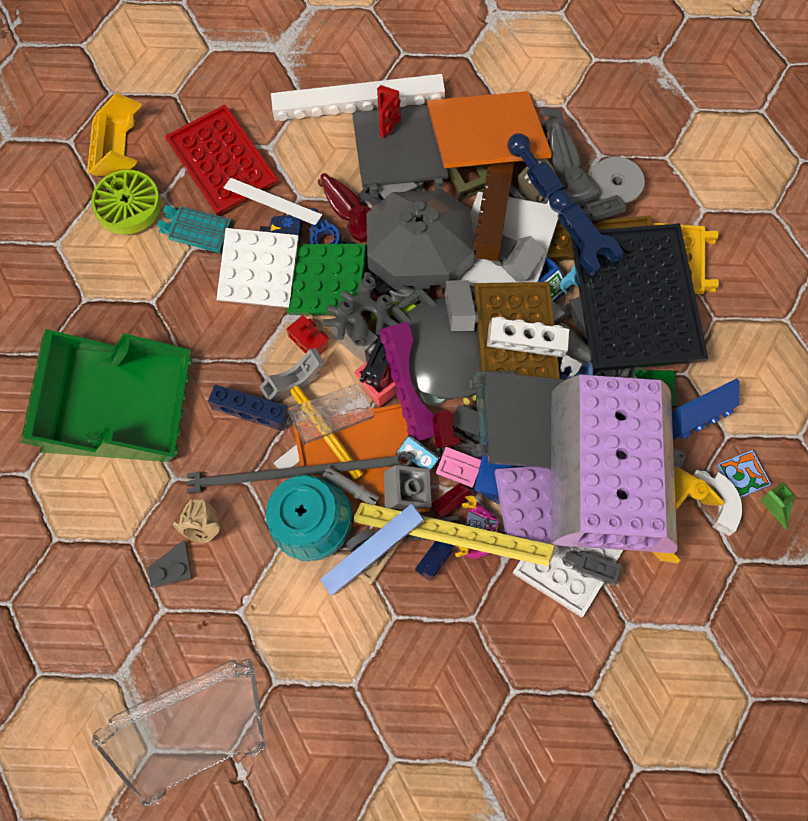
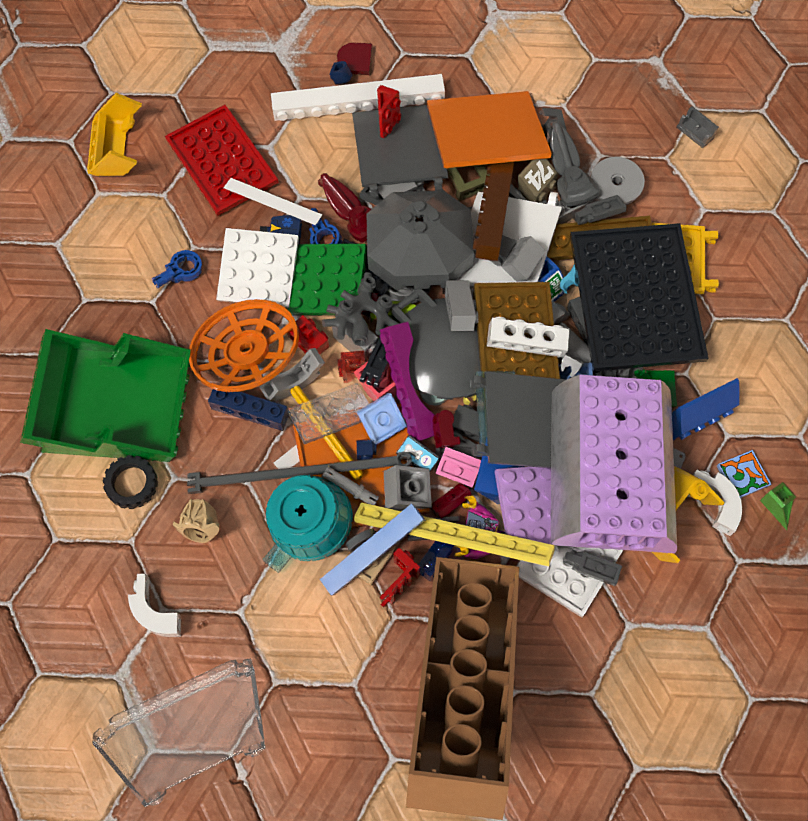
(116, 207): lime piece -> none
(121, 465): none -> black tyre
(158, 623): none -> white arch
(171, 567): dark grey wing -> none
(176, 274): none -> blue pin
(195, 228): teal tile -> none
(241, 340): none -> orange dish
(276, 558): none -> clear light blue plate
(340, 73): none -> dark blue plate
(349, 363): none -> clear red bracket
(357, 57): none -> dark red tile
(365, 449): none -> dark blue plate
(382, 418): none -> light blue tile
(405, 562): none -> red plate
(466, 692): none -> medium nougat brick
(570, 214): dark blue piece -> none
(697, 127): none -> dark grey hinge

